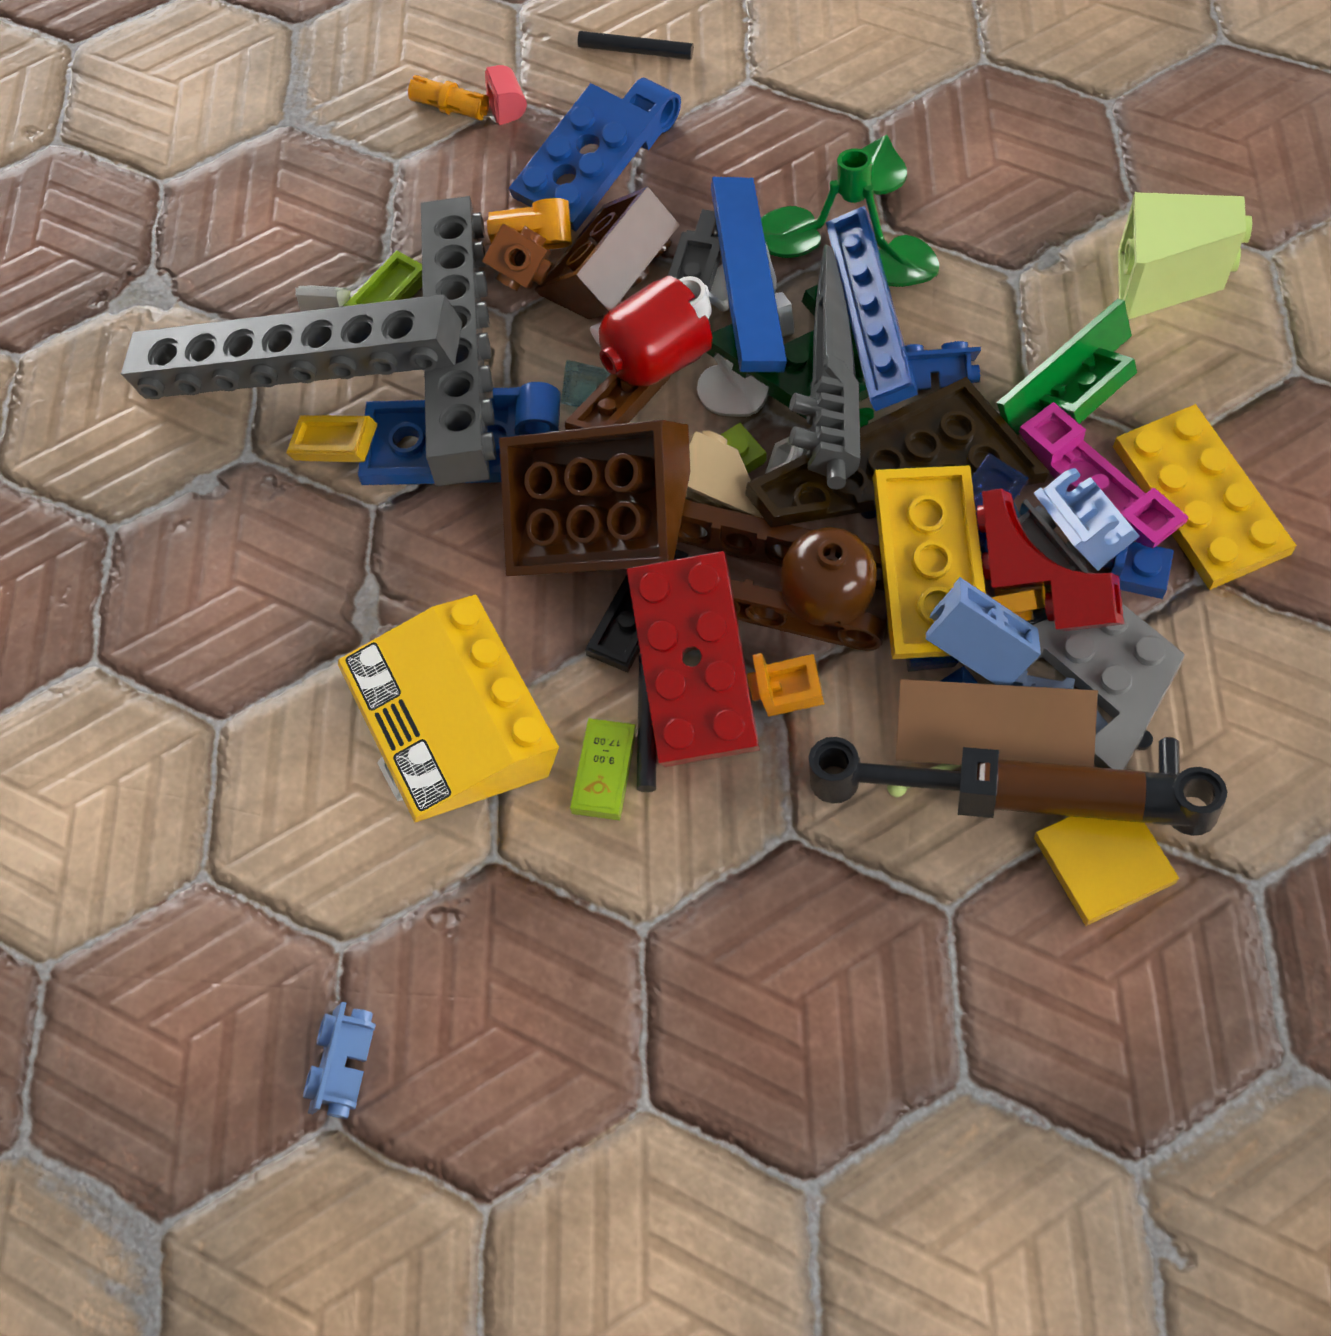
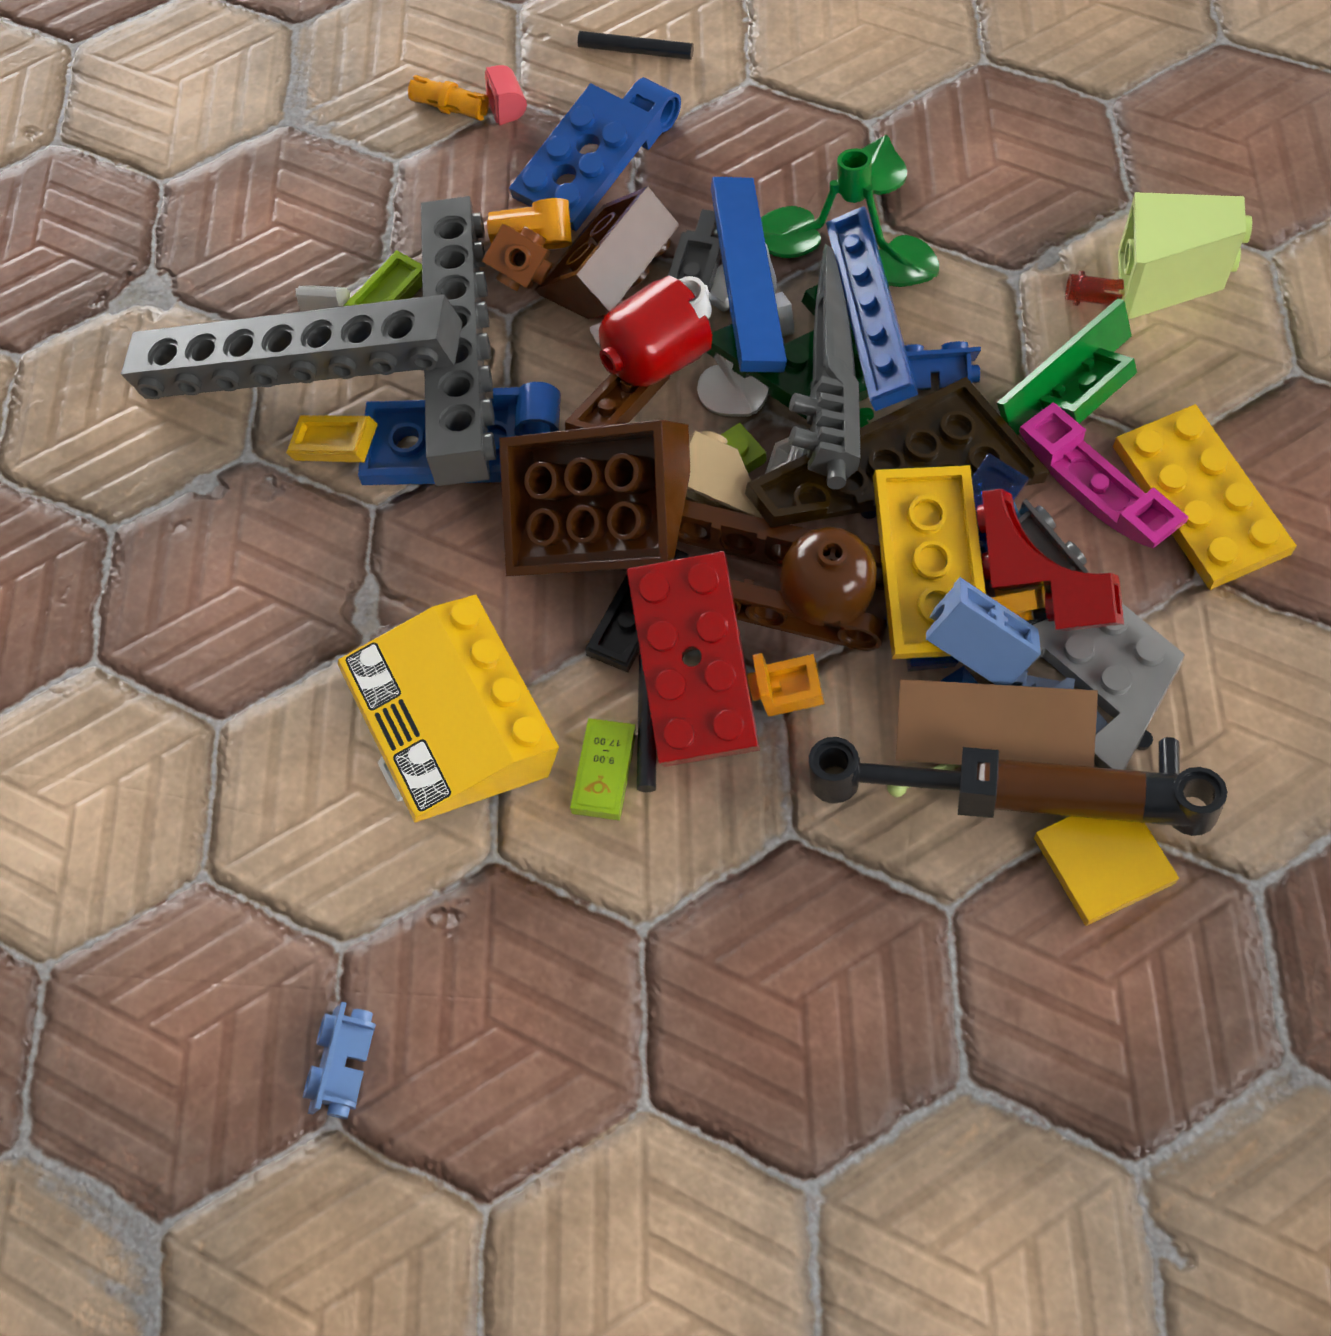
(581, 382): clear light blue slope -> none
(1087, 518): medium blue hinge -> none
(1091, 289): none -> clear red pin
(1142, 569): blue bracket -> none

